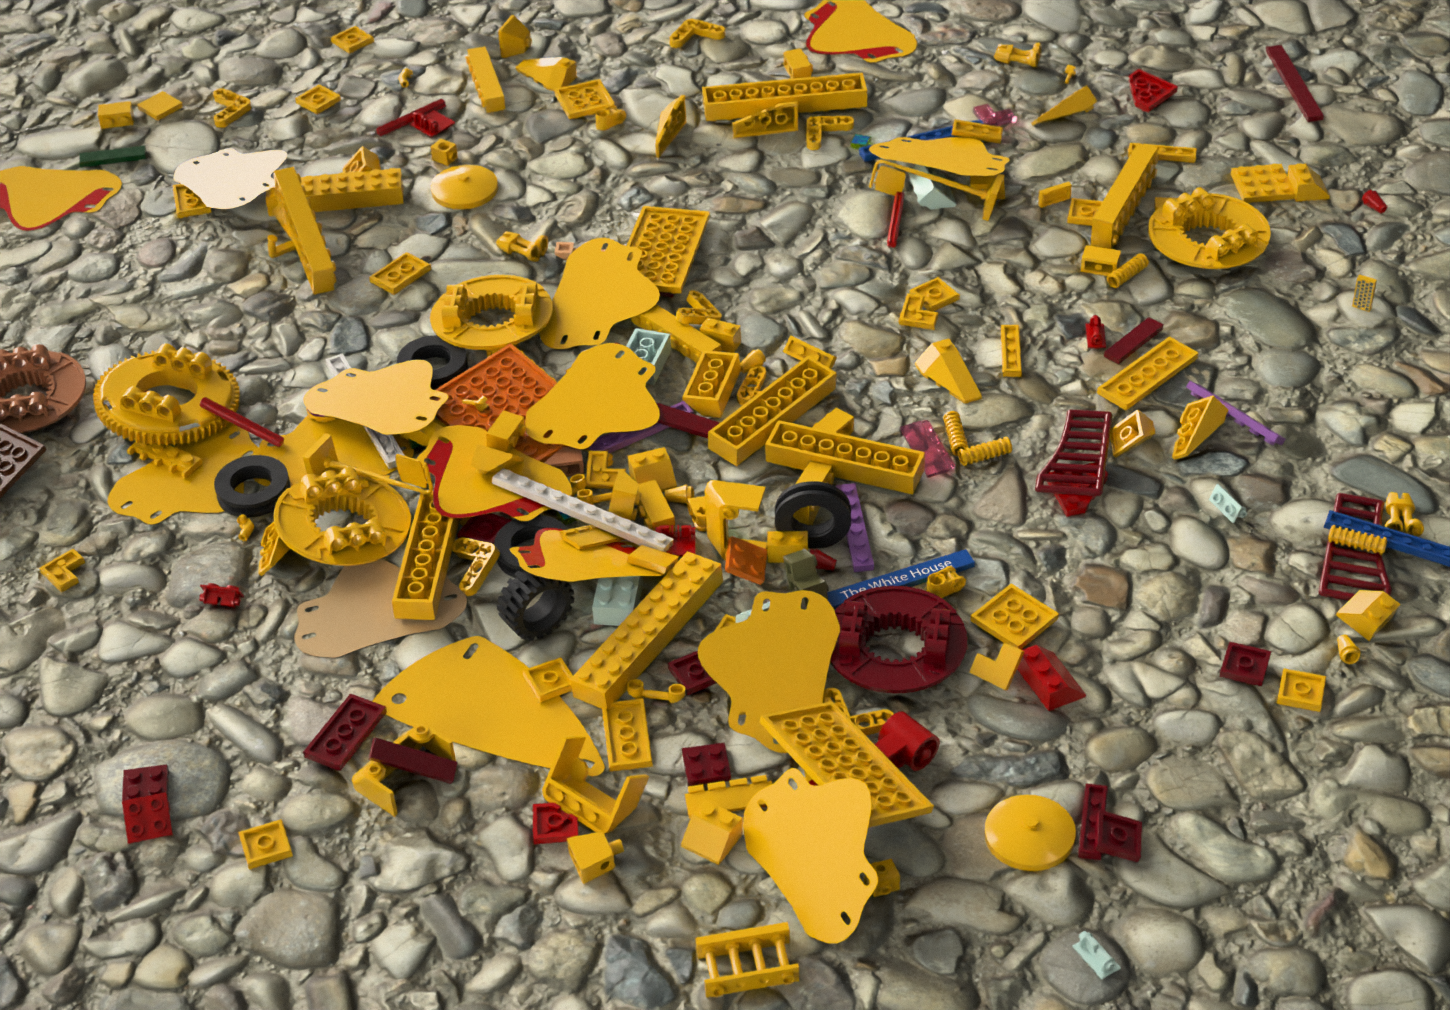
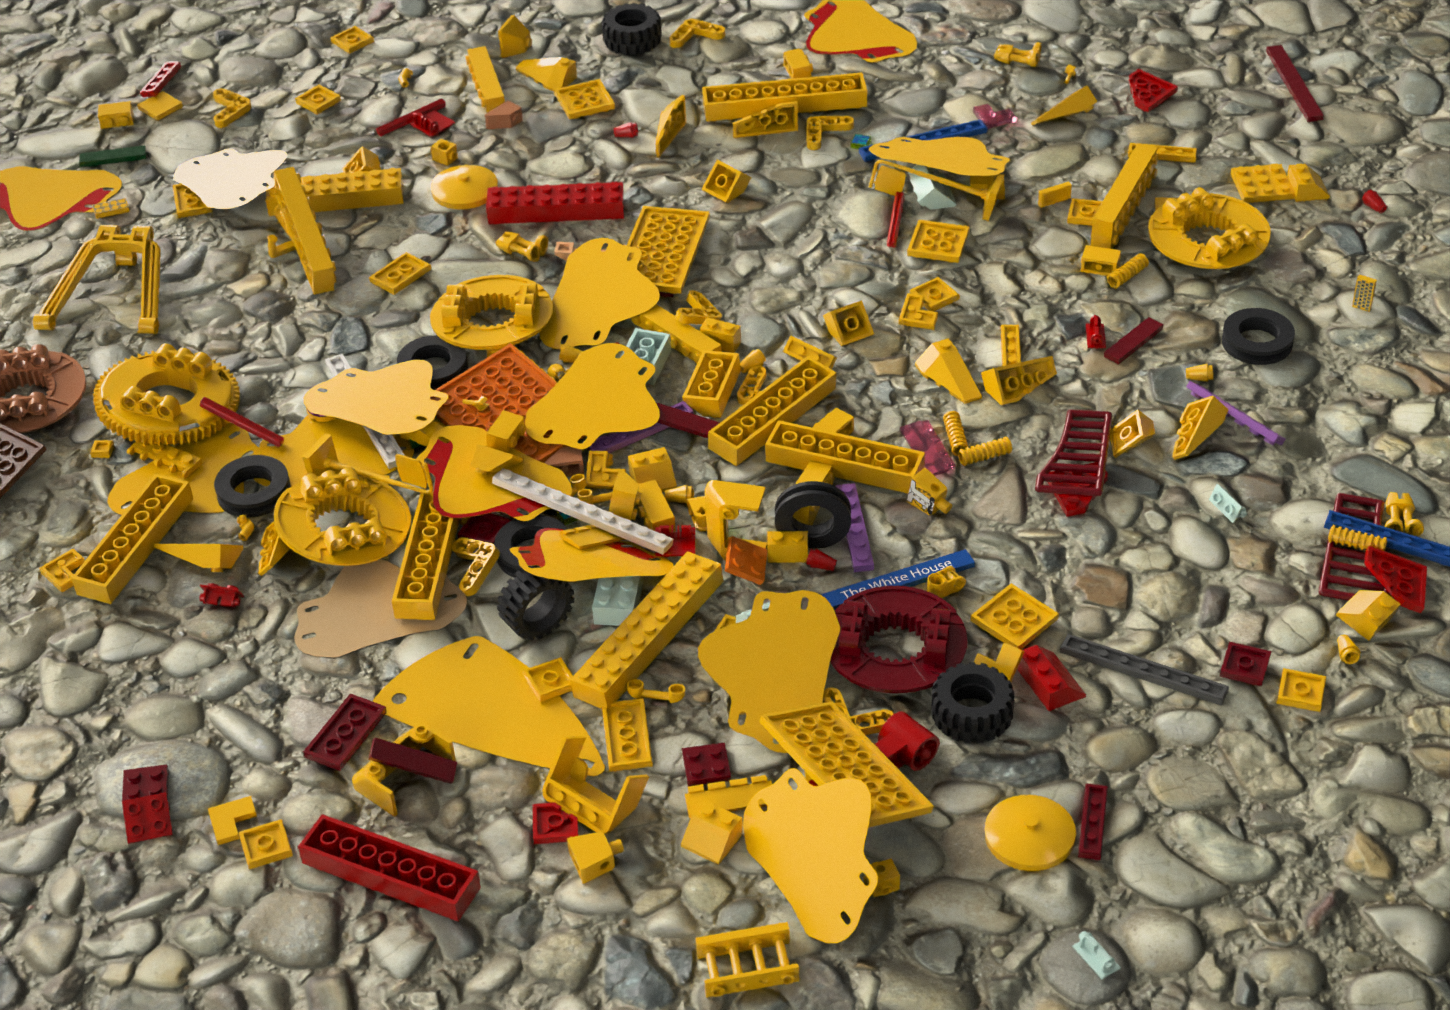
(102, 449): none -> yellow tile
(110, 208): none -> yellow tile
(125, 249): none -> yellow piece
(132, 538): none -> yellow brick
(160, 79): none -> red tile
(205, 555): none -> yellow wedge
(226, 815): none -> yellow tile
(390, 867): none -> red brick
(504, 116): none -> nougat slope
(554, 369): none -> yellow cone
(555, 203): none -> red brick
(568, 354): none -> yellow cone
(609, 117): yellow piece -> none
(627, 130): none -> red cone
(631, 29): none -> black tyre
(652, 559): yellow tile -> none
(690, 673): dark red plate -> none
(725, 182): none -> yellow slope
(802, 574): olive brick -> none
(849, 323): none -> yellow slope
(928, 493): none -> yellow torso
(938, 241): none -> yellow plate
(972, 723): none -> black tyre
(977, 131): yellow tile -> none
(1014, 381): none -> yellow wedge
(1118, 836): dark red plate -> none
(1144, 669): none -> dark grey tile
(1147, 373): yellow plate -> none
(1200, 373): none -> yellow cone
(1258, 352): none -> black tyre
(1399, 576): none -> red plate

